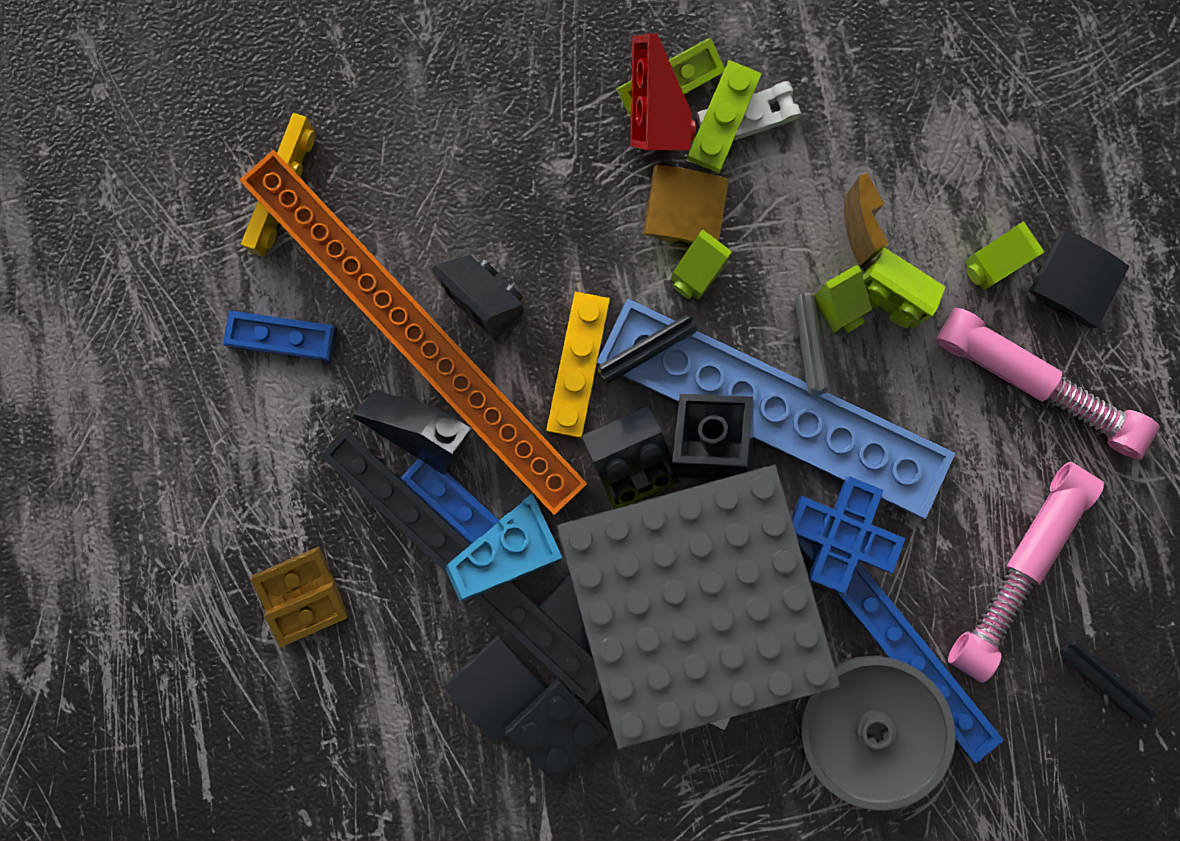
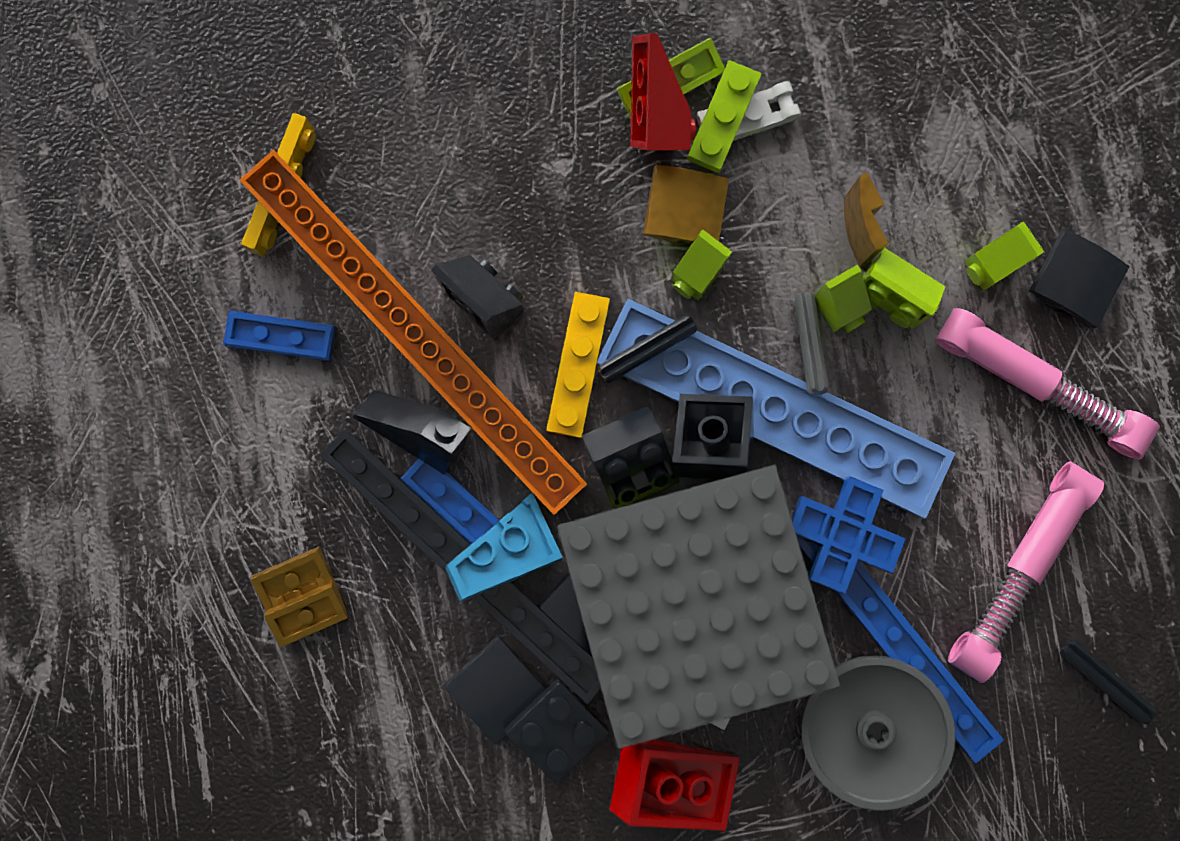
(674, 786): none -> red slope

